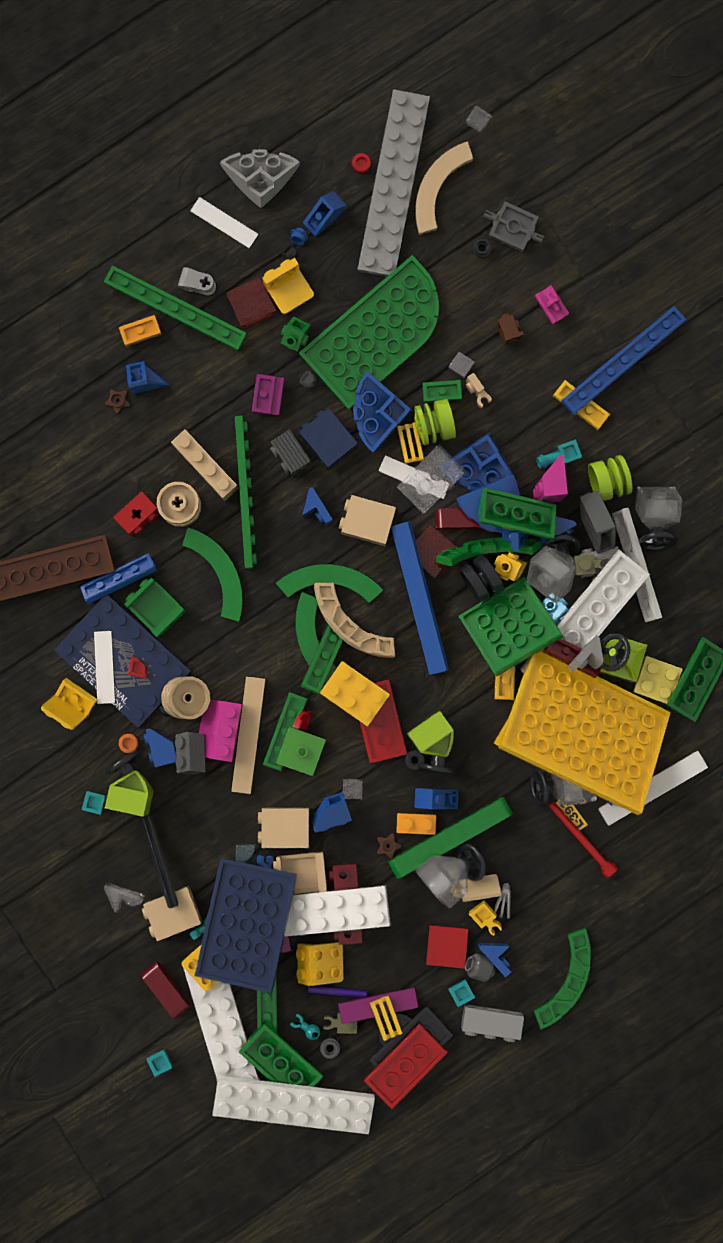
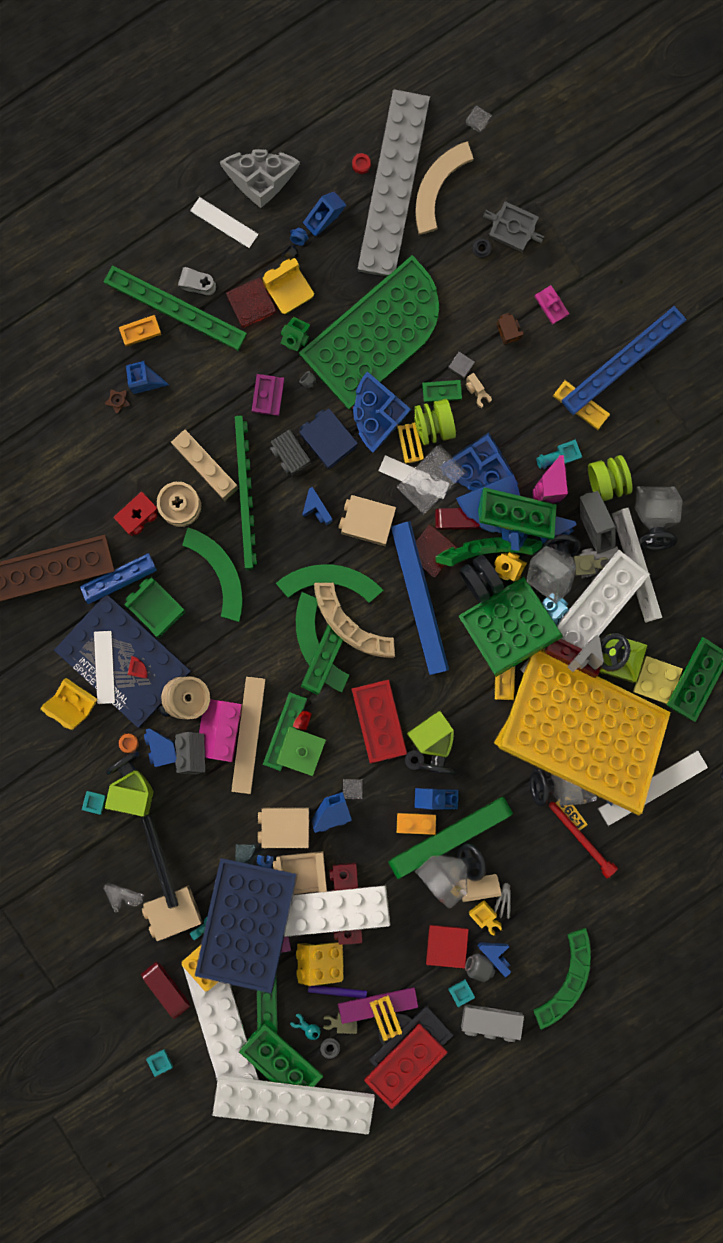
(354, 693): yellow brick -> none
(393, 846): reddish brown plate -> none

